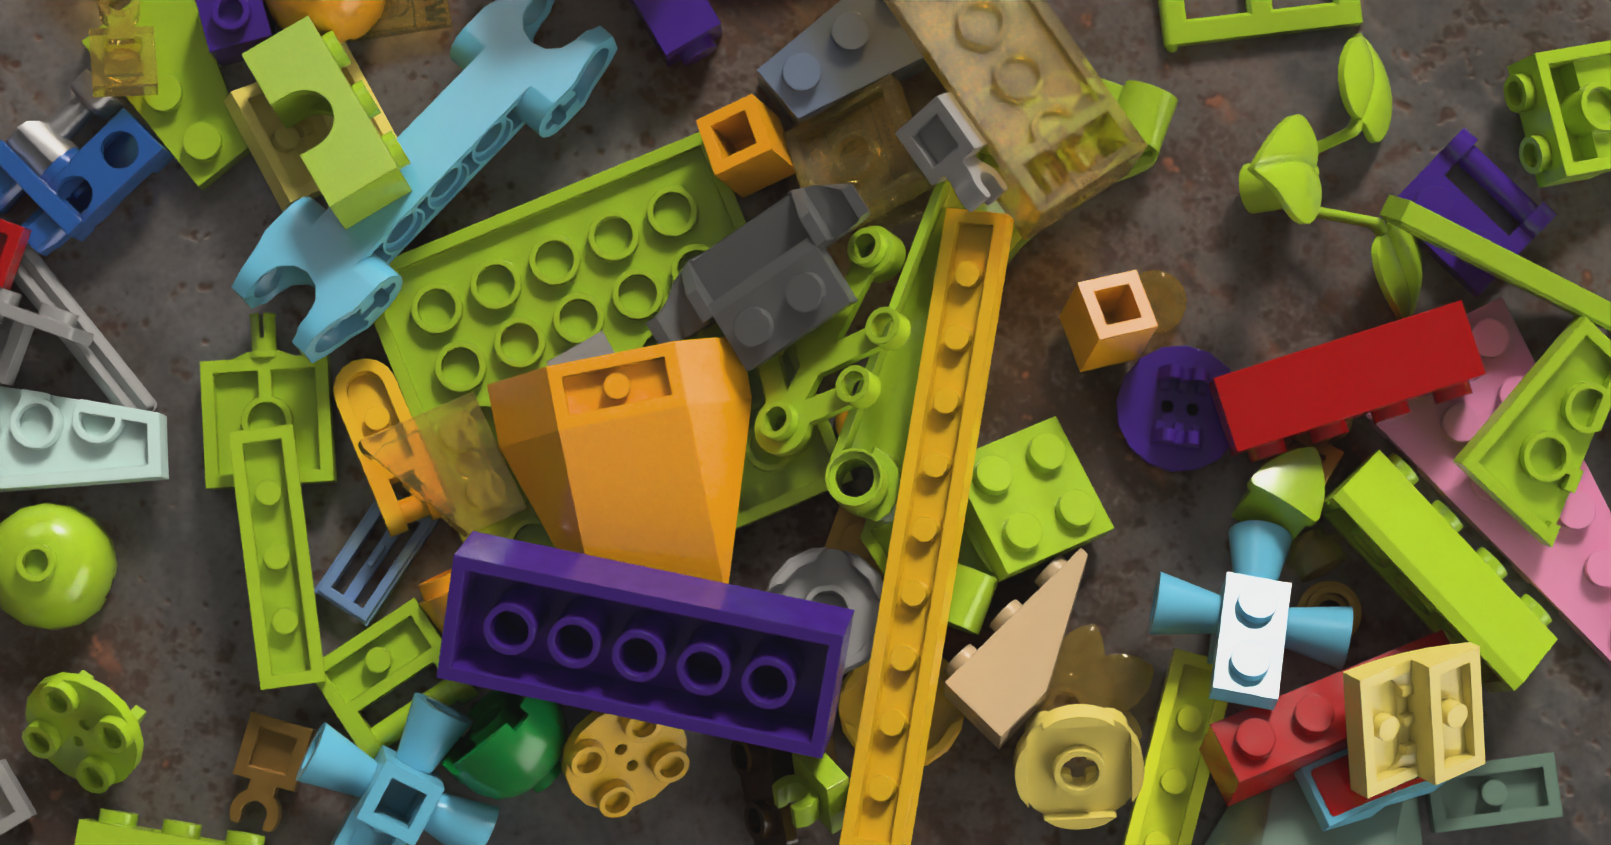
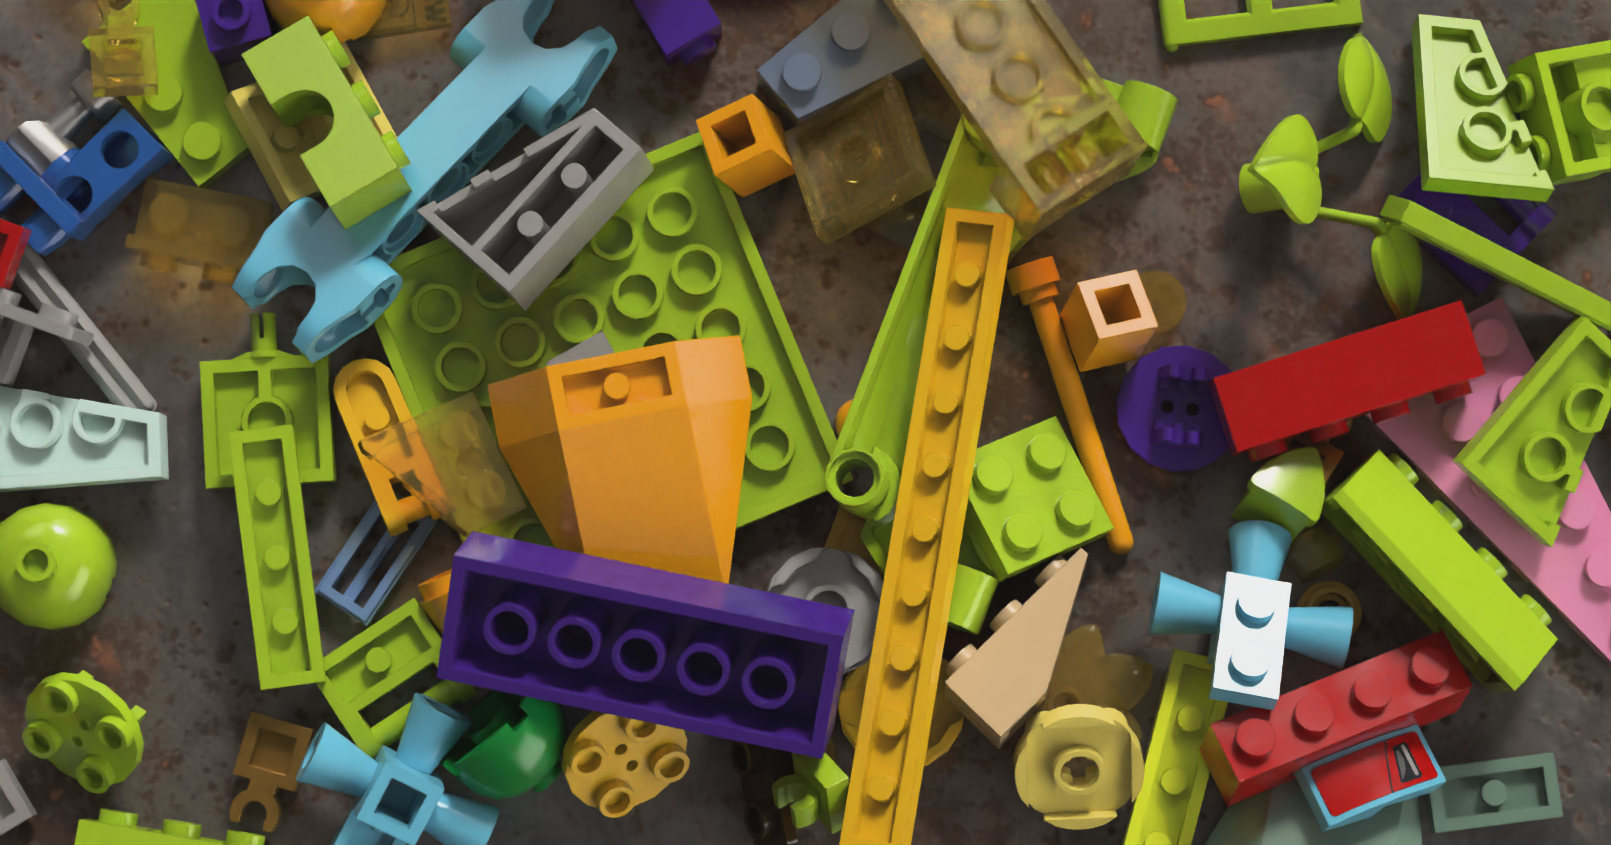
(197, 229): none -> clear yellow bracket
(542, 206): none -> light grey wedge
(768, 277): dark grey plate -> none
(828, 351): lime plant -> none
(945, 148): light grey plate -> none
(1036, 288): none -> light orange piece
(1414, 717): light yellow slope -> none
(1464, 118): none -> lime wing

